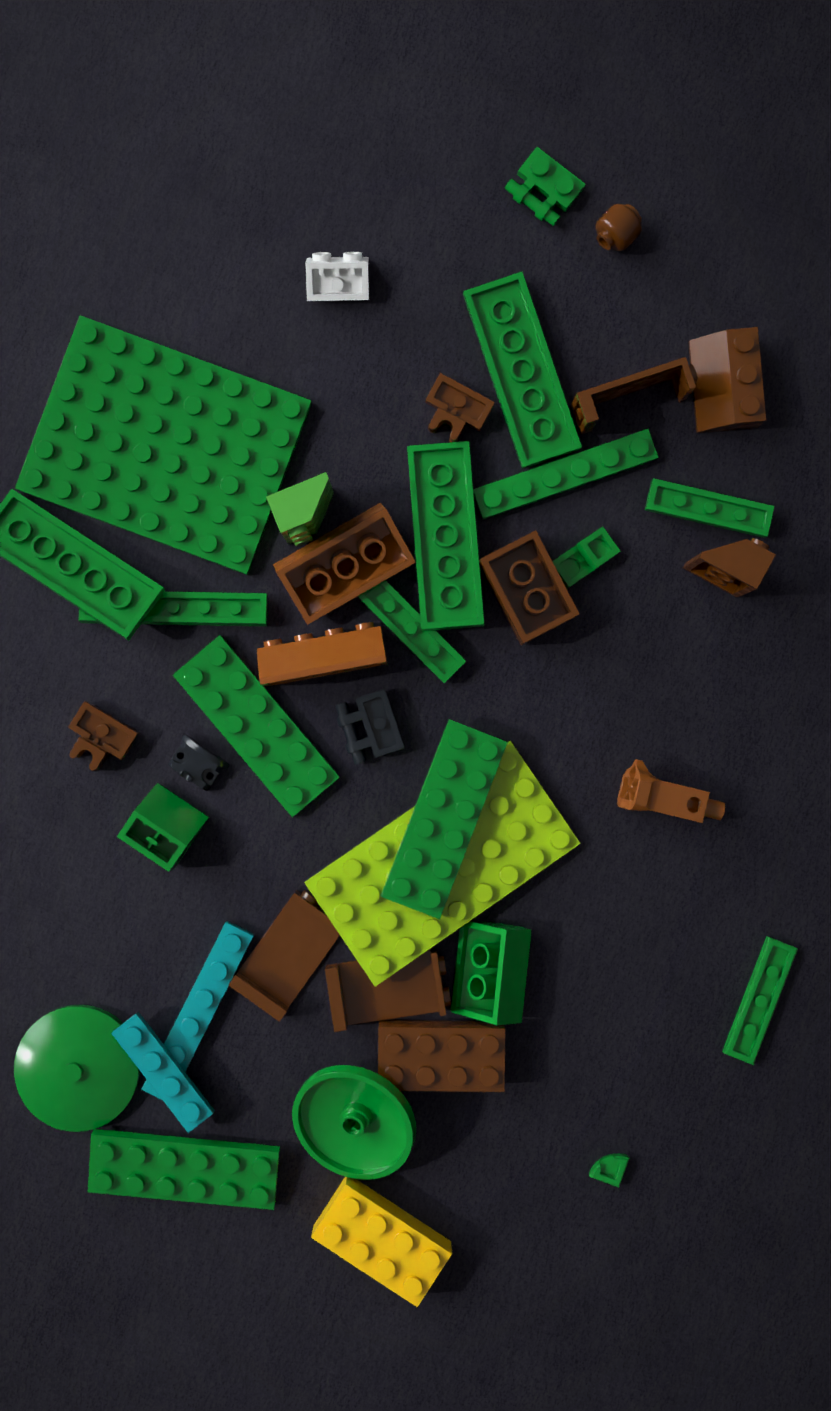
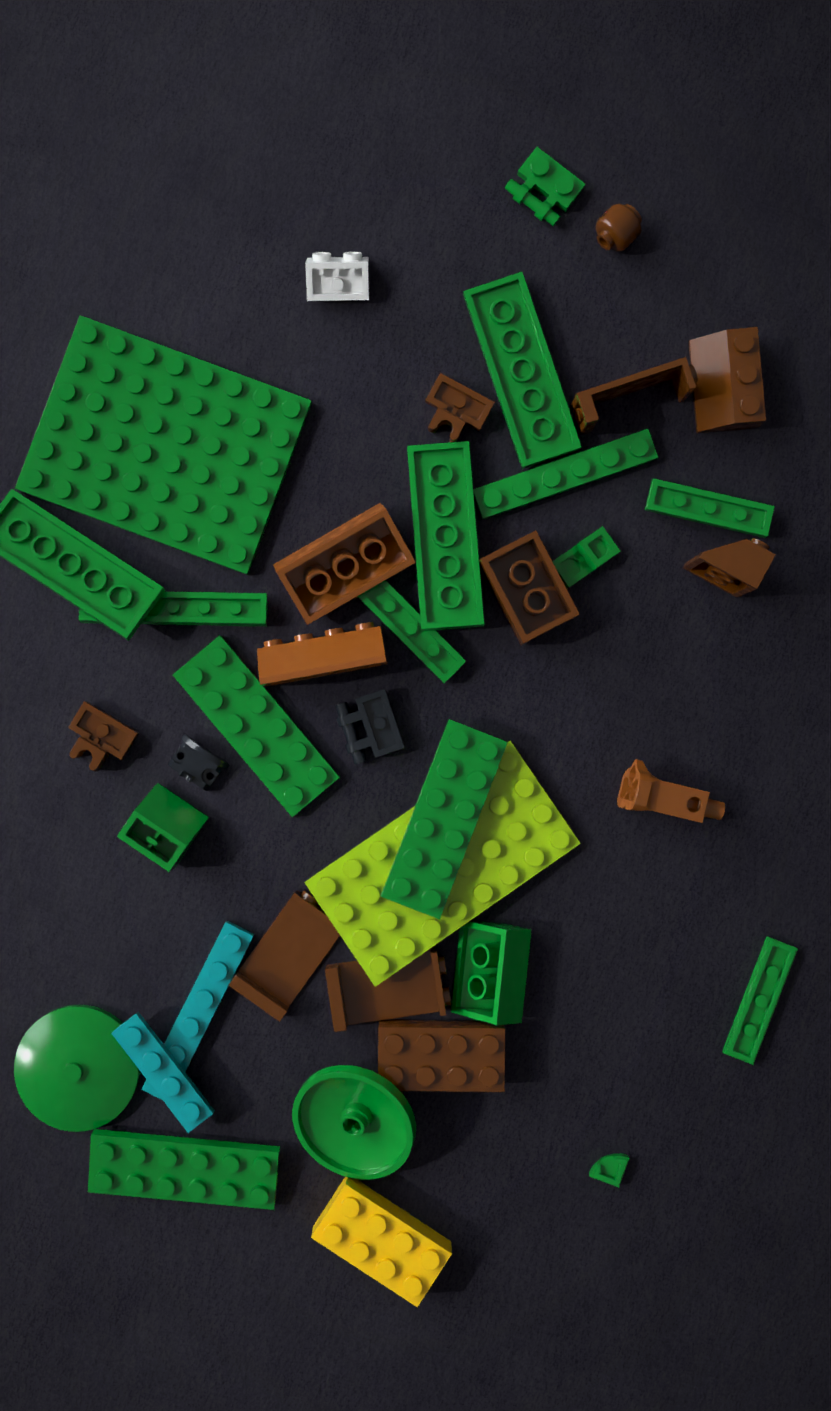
(301, 508): bright green slope -> none

